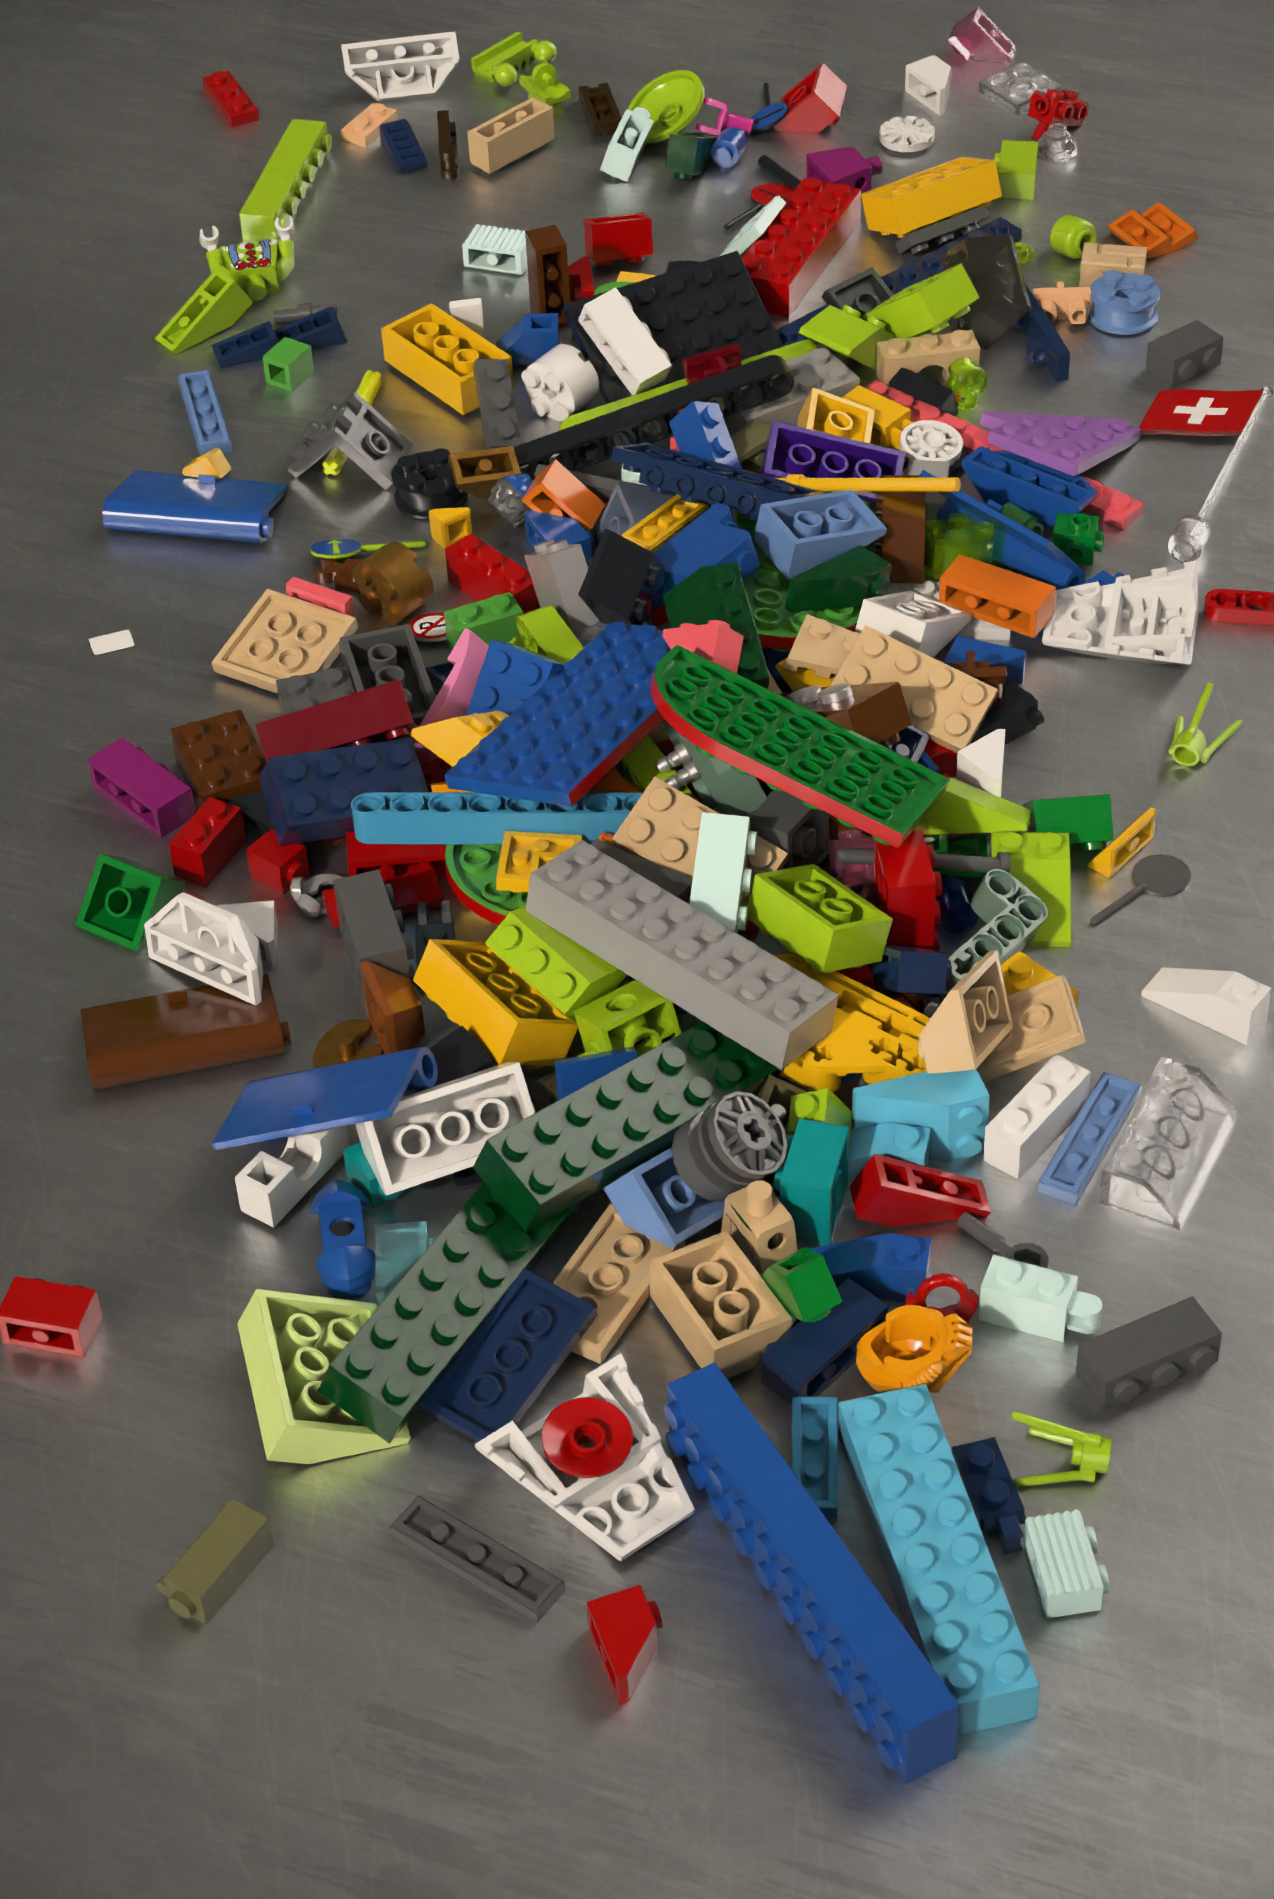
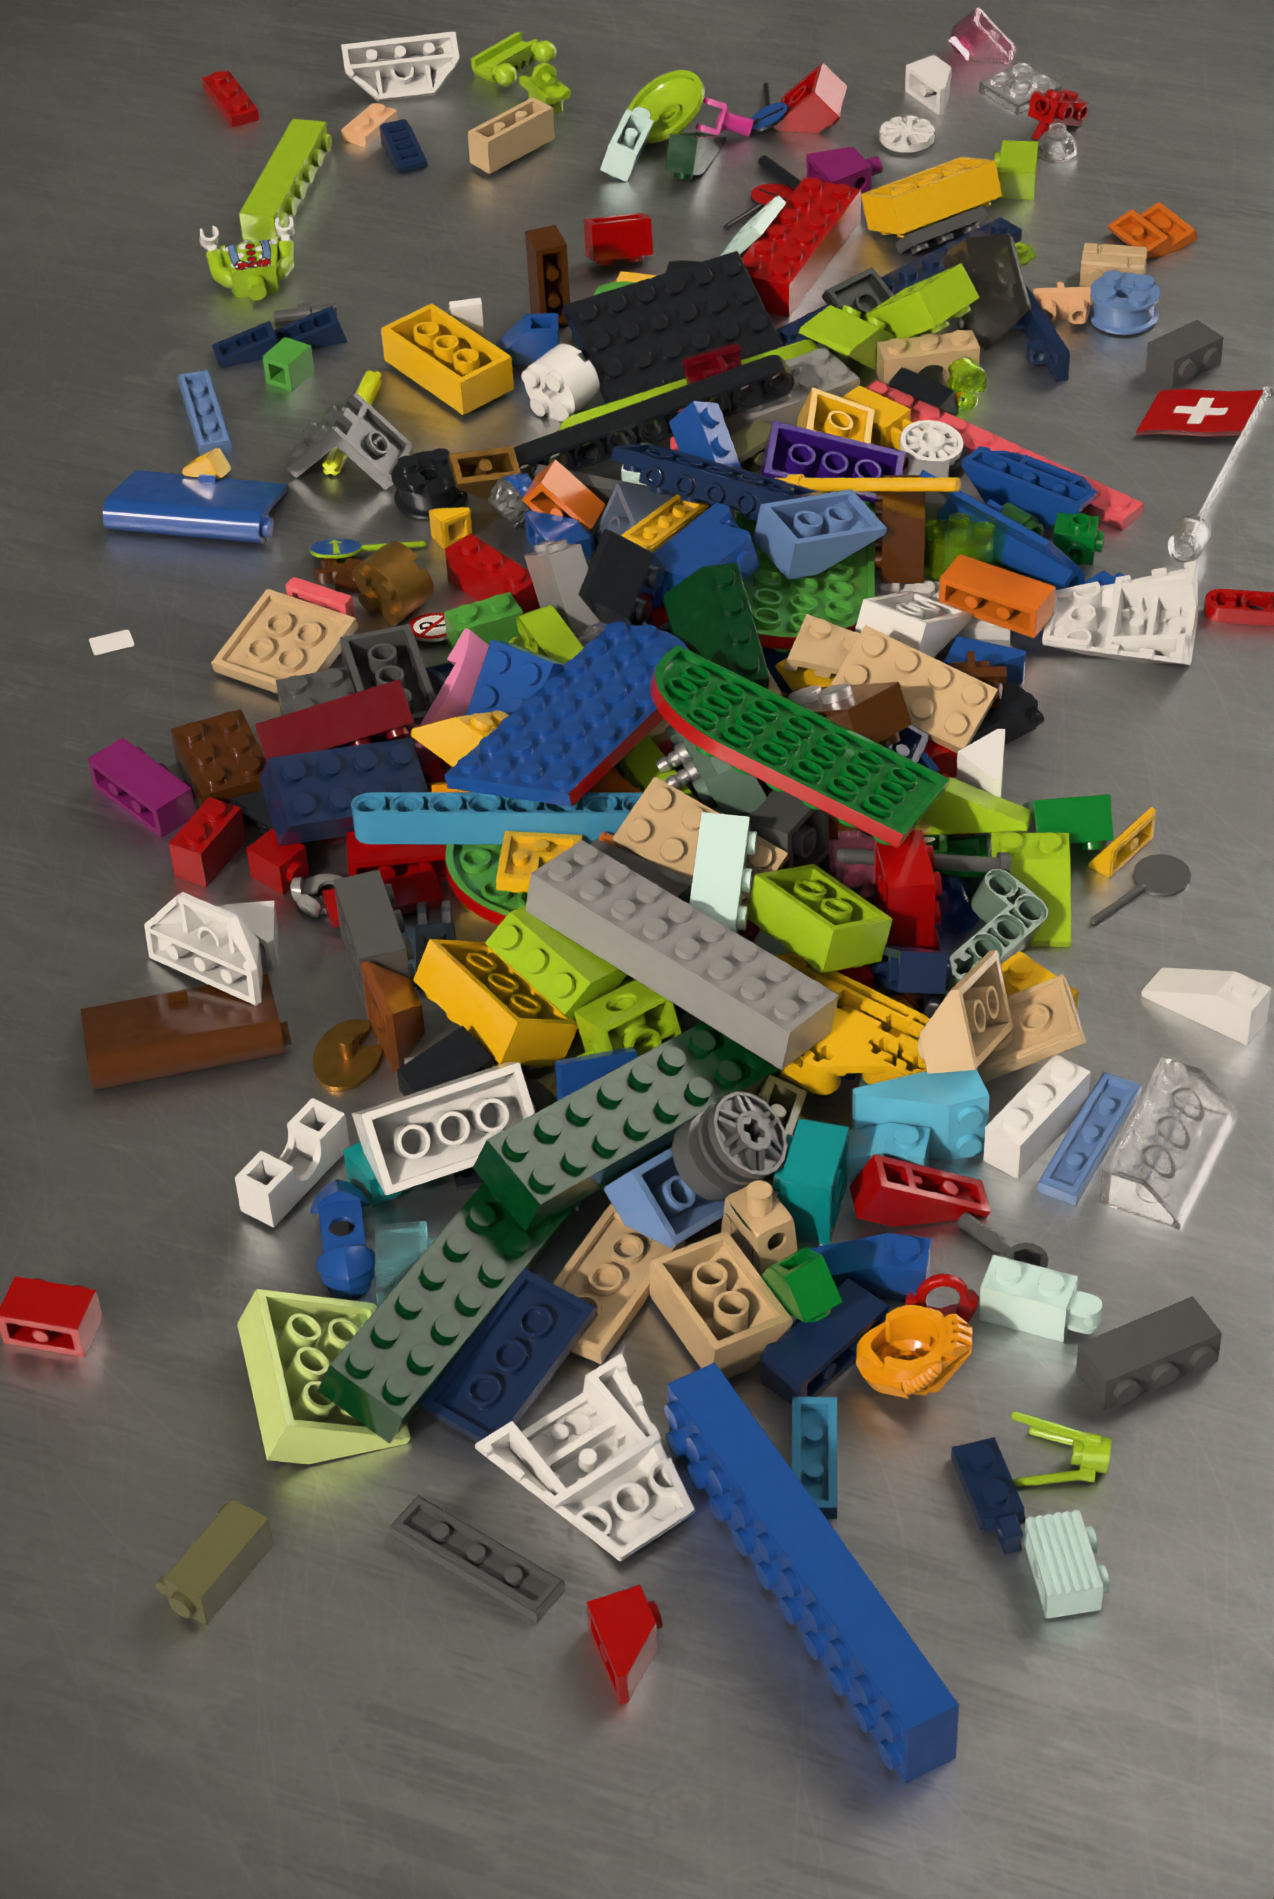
(123, 899): green slope -> none
(208, 311): lime slope -> none
(326, 1097): blue door -> none
(447, 145): dark brown plate -> none
(495, 250): light aqua brick -> none
(496, 403): dark grey plate -> none
(580, 279): red slope -> none
(587, 1422): red dish -> none
(600, 108): dark brown plate -> none
(625, 342): white brick -> none
(712, 641): coral slope -> none
(729, 147): blue brick -> none
(820, 1107): lime brick -> none
(840, 582): dark green slope -> none
(937, 1556): medium azure brick -> none
(1058, 441): medium lavender wing -> none
(1069, 235): lime head -> none
(1190, 744): lime plant -> none

